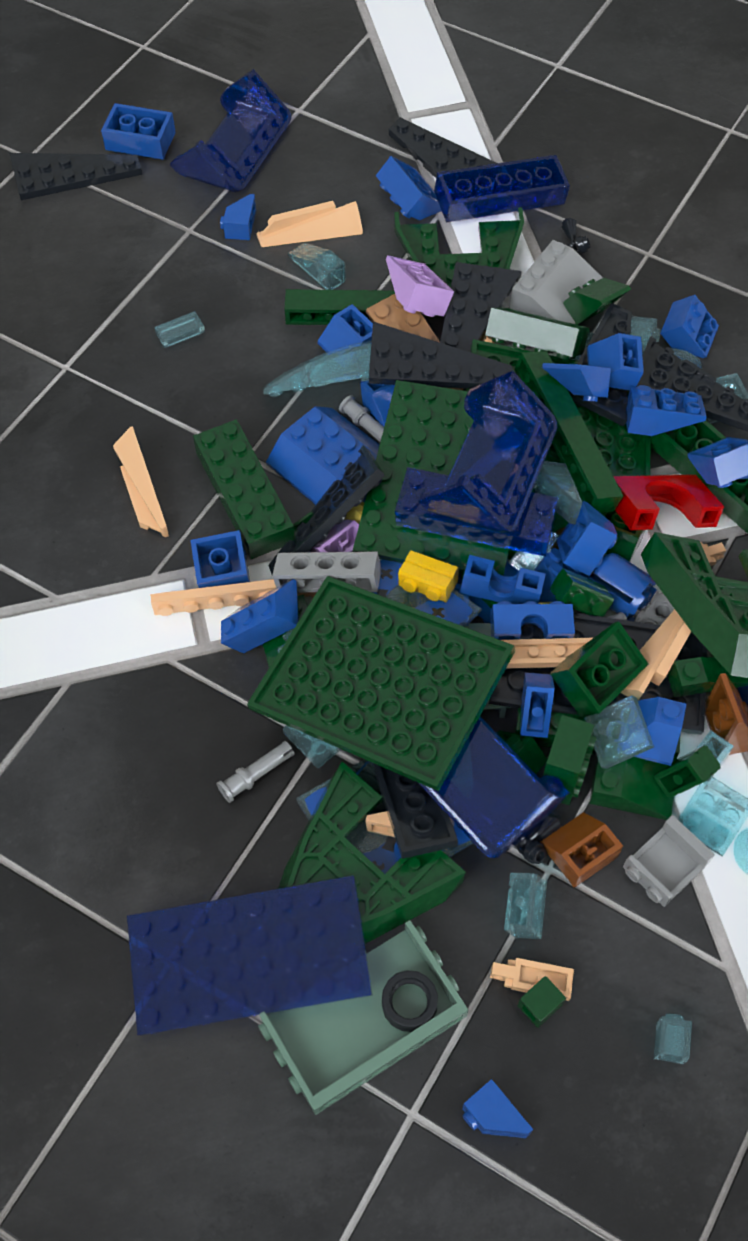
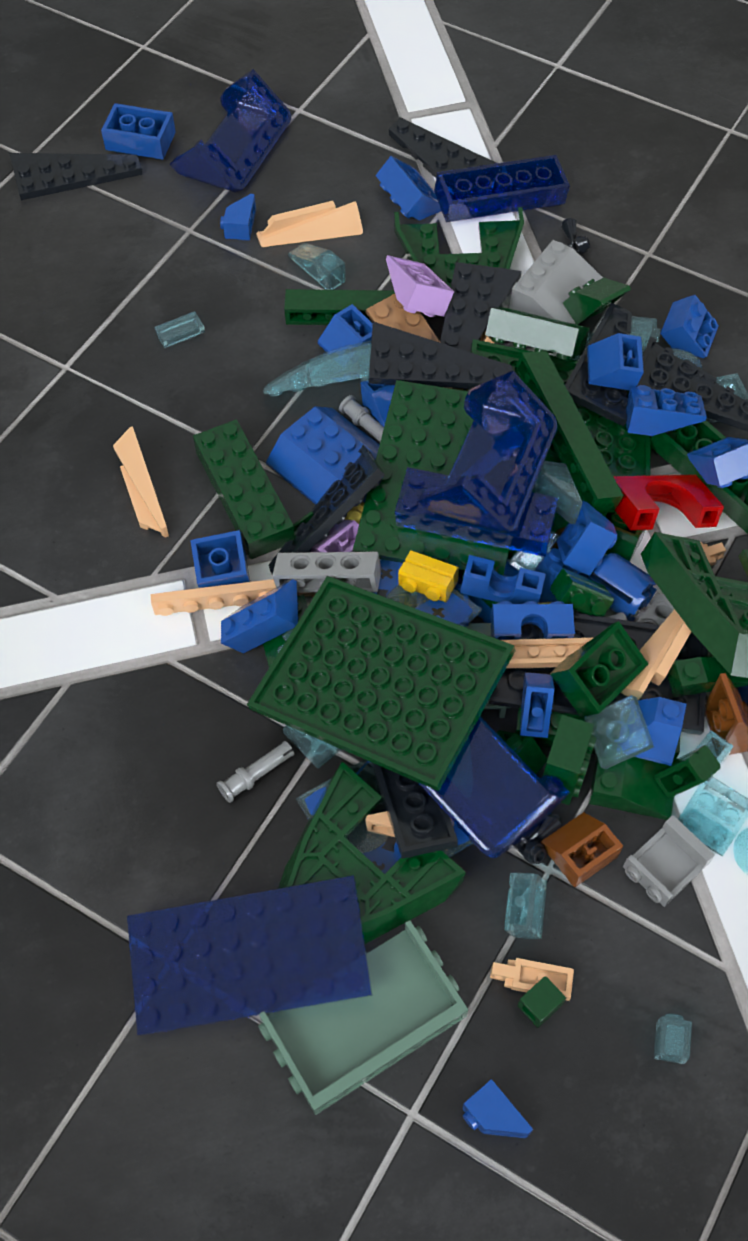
(393, 984): black tyre -> none
(581, 379): blue slope -> none

